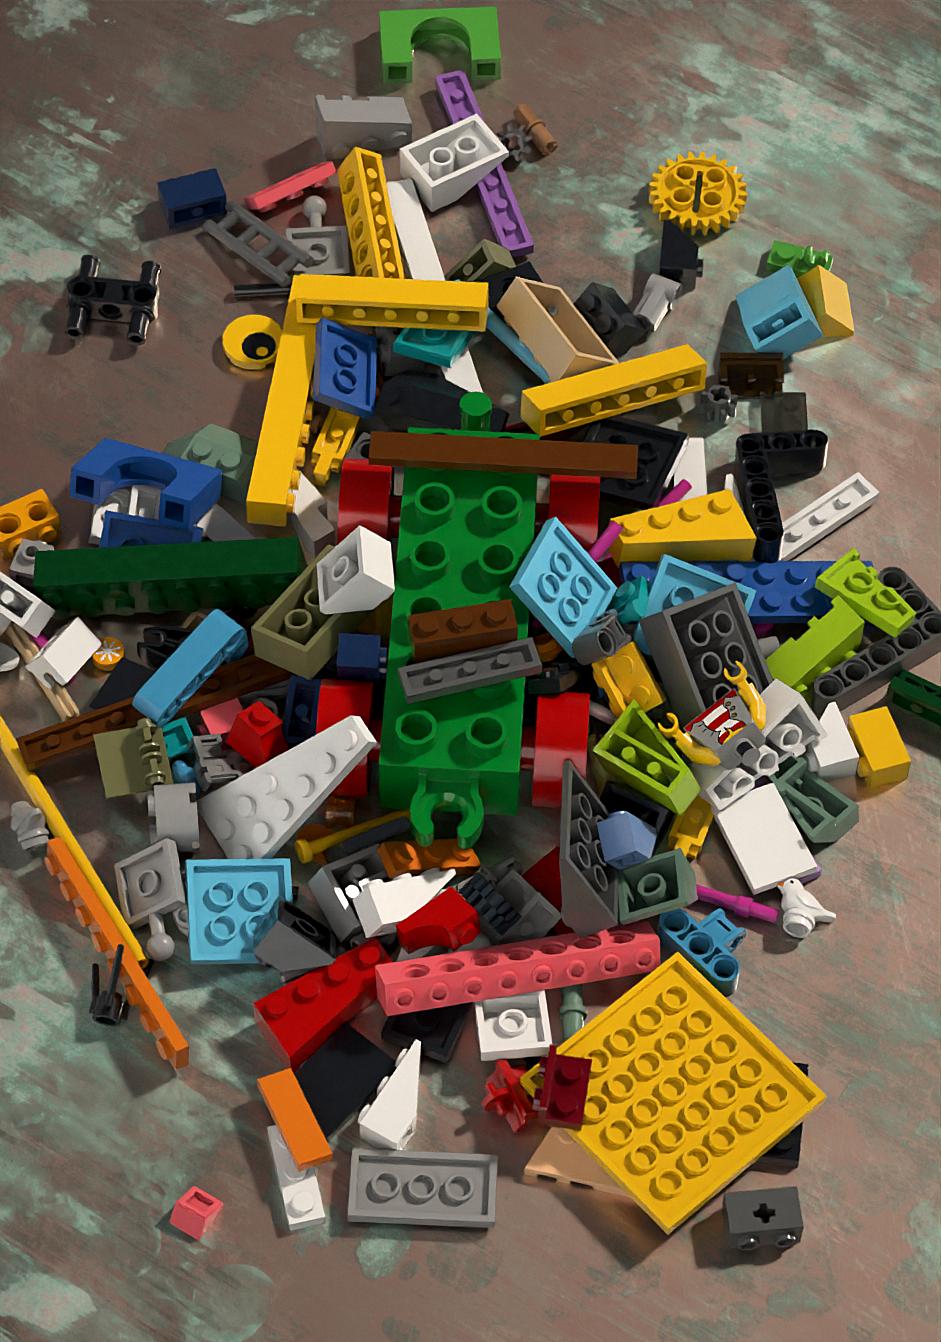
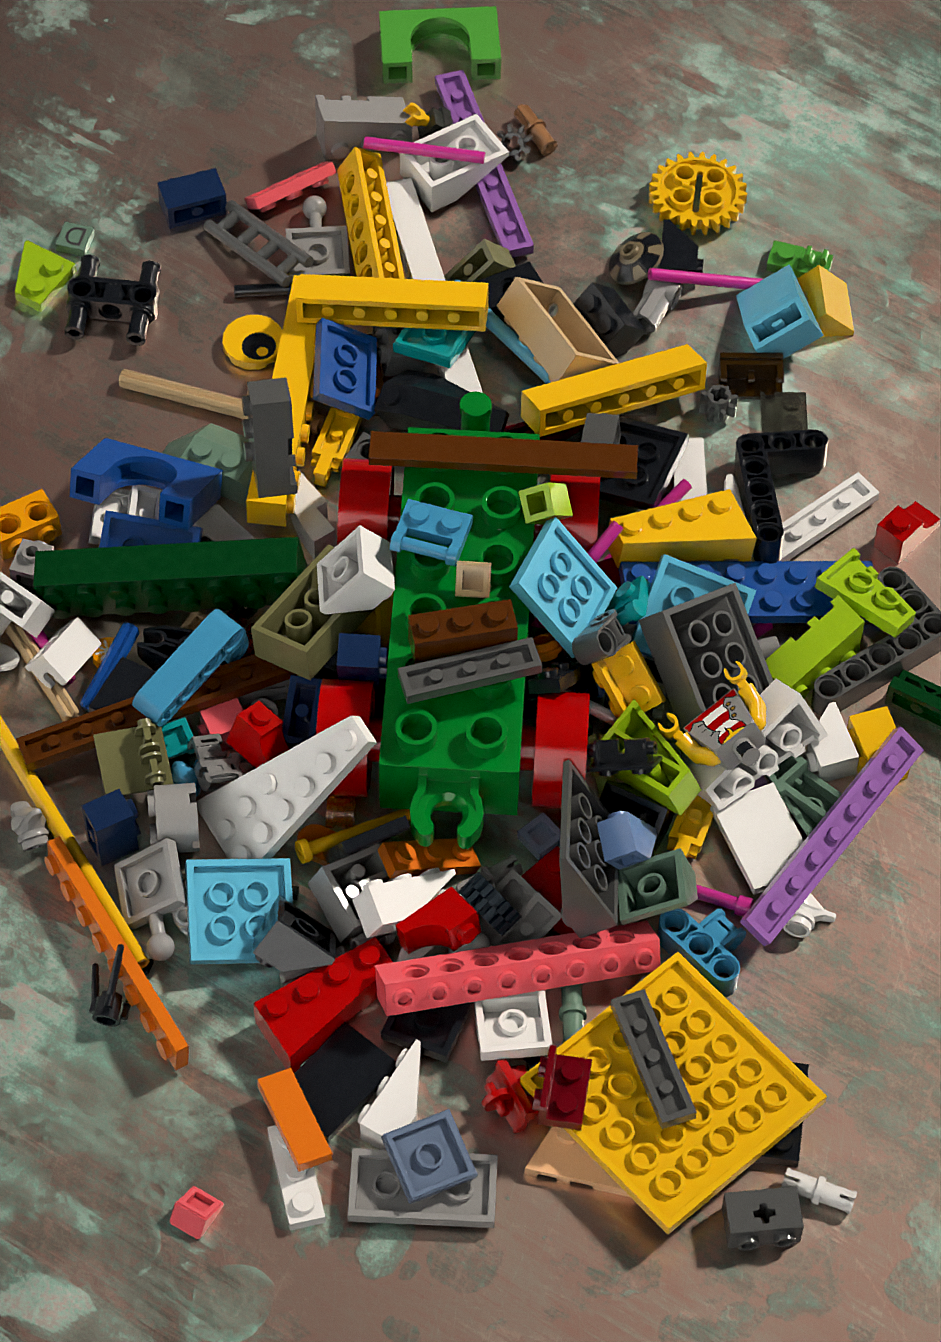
(41, 276): none -> lime wing
(75, 239): none -> sand green tile
(111, 826): none -> dark blue brick
(119, 648): none -> blue axle
(181, 393): none -> tan axle
(270, 436): none -> dark grey wedge
(424, 150): none -> dark pink bar
(427, 122): none -> piece
(429, 1156): none -> sand blue plate
(433, 525): none -> dark azure plate
(473, 579): none -> tan tile
(539, 836): none -> sand blue plate
(545, 502): none -> lime brick
(601, 428): none -> dark grey brick
(635, 257): none -> dish
(636, 757): none -> black hinge
(653, 1059): none -> dark grey plate
(701, 278): none -> dark pink piece
(819, 1190): none -> white pin
(831, 836): none -> medium lavender plate
(904, 531): none -> red arch

